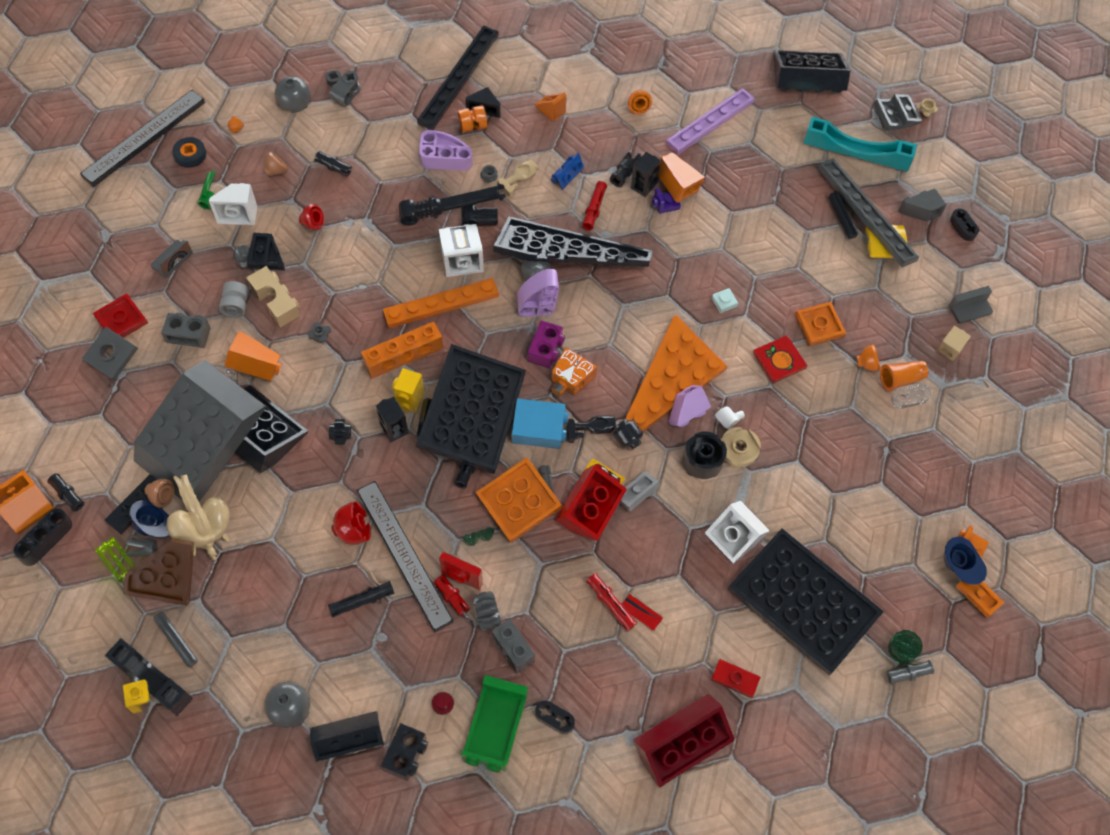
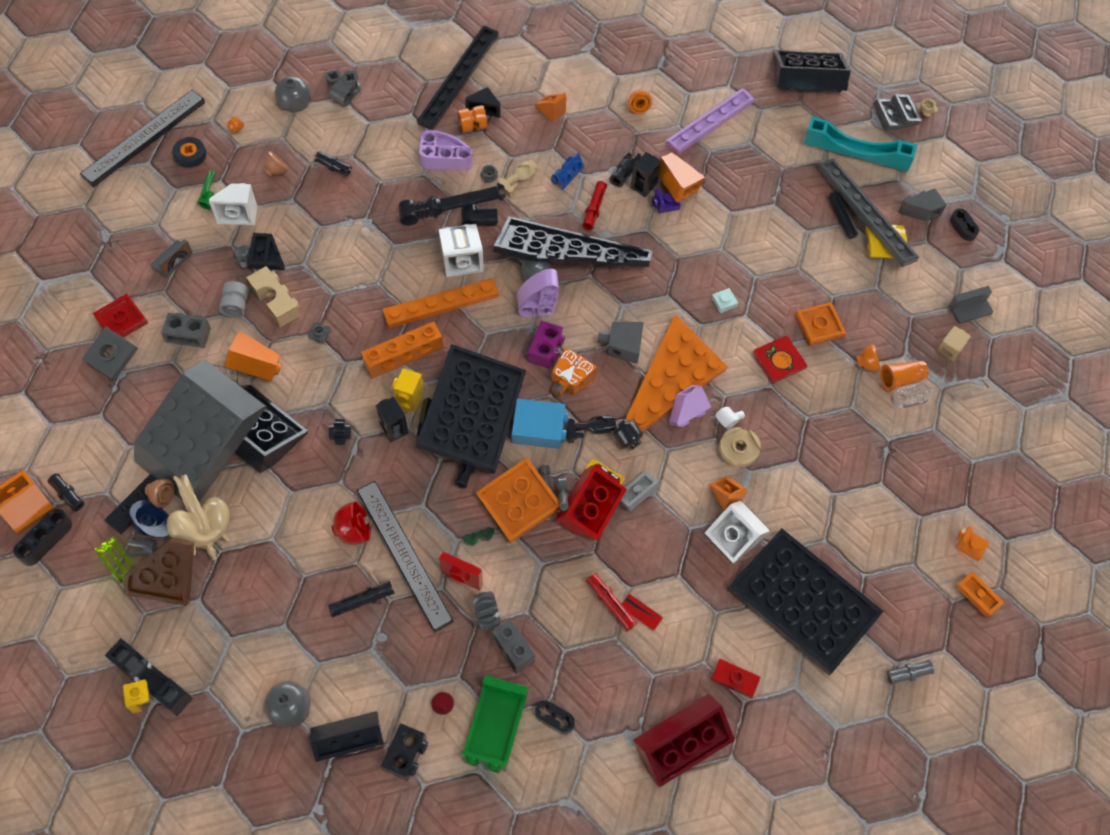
(175, 639): dark grey axle -> none
(312, 217): red brick -> none
(452, 595): red pin -> none
(562, 493): none -> dark grey piece
(623, 340): none -> dark grey torso
(704, 455): black brick -> none
(727, 491): none -> orange slope
(905, 646): clear green wheel -> none
(964, 560): dark blue piece -> none

